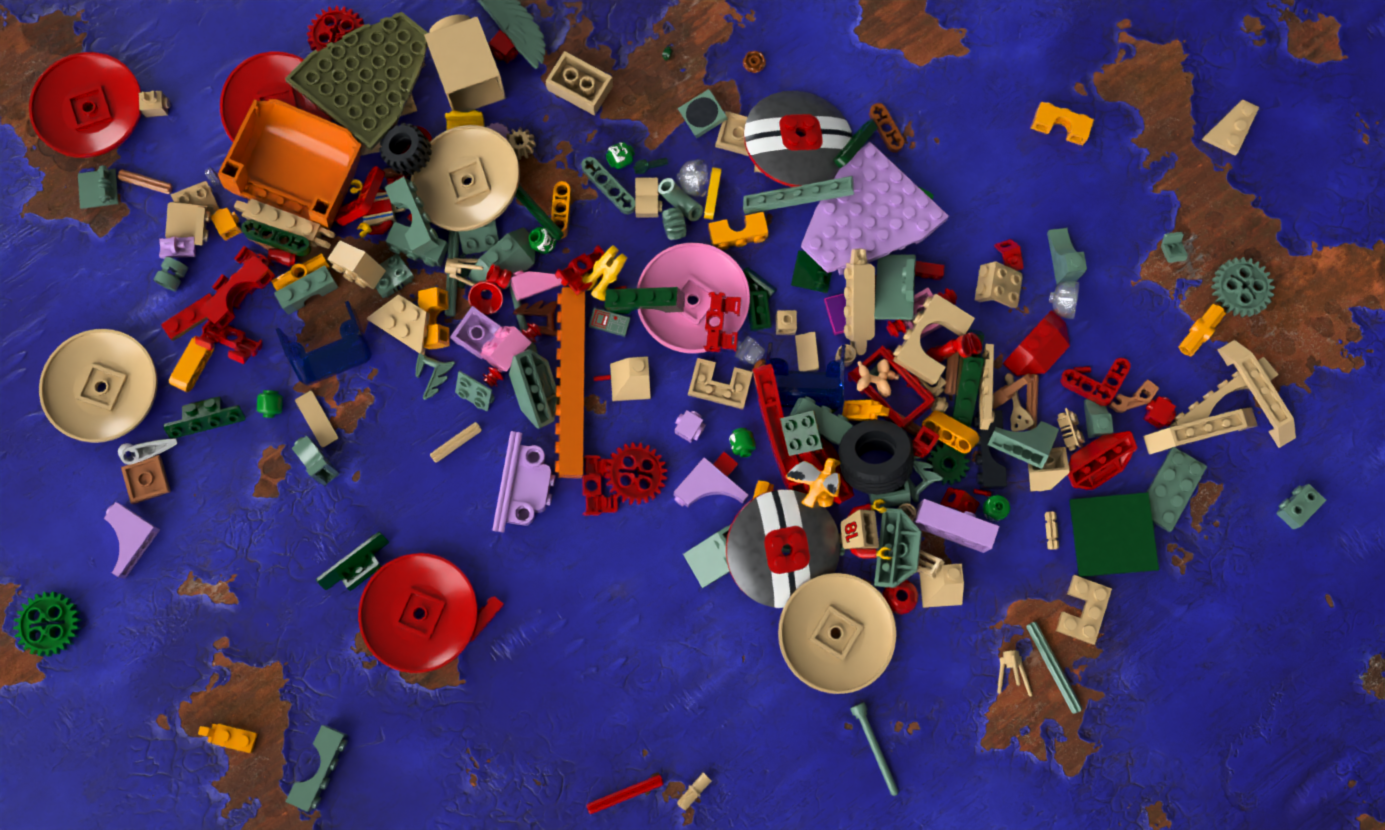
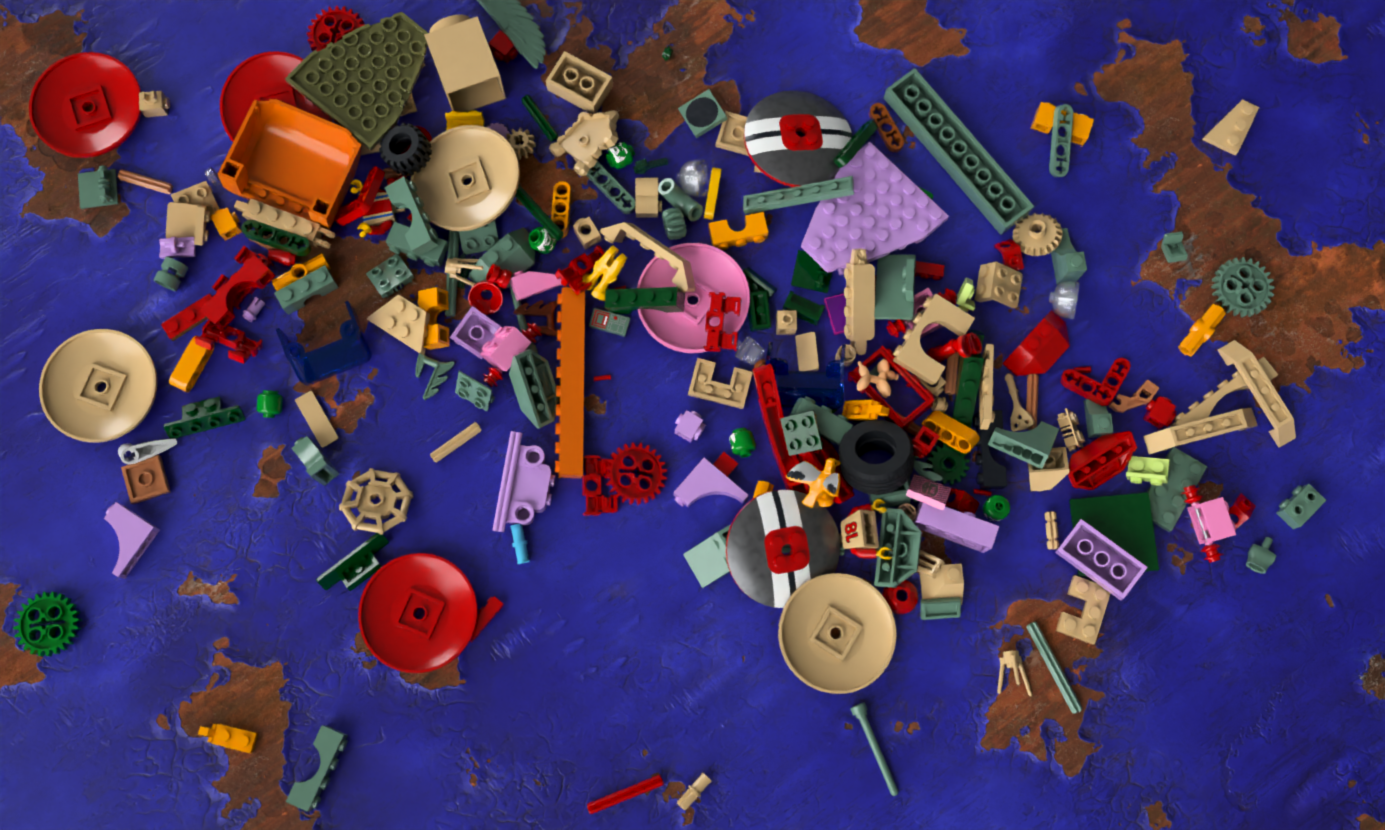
(254, 308): none -> lavender pin
(356, 265): tan brick -> none
(378, 511): none -> tan plate
(519, 543): none -> medium azure pin
(539, 117): none -> dark green axle
(587, 139): none -> tan shield
(590, 239): none -> tan brick
(630, 379): tan slope -> none
(684, 275): none -> tan slope
(754, 56): dark orange plate -> none
(805, 308): none -> dark green hinge
(928, 492): none -> tile
(940, 608): none -> sand green tile
(958, 151): none -> sand green brick
(965, 294): none -> yellowish green bracket
(1006, 392): nougat piece -> none
(1041, 242): none -> tan gear
(1057, 140): none -> sand green beam
(1101, 560): none -> lavender brick
(1148, 470): none -> yellowish green bracket
(1209, 521): none -> bright pink brick
(1242, 509): none -> red bracket
(1260, 557): none -> sand green piece

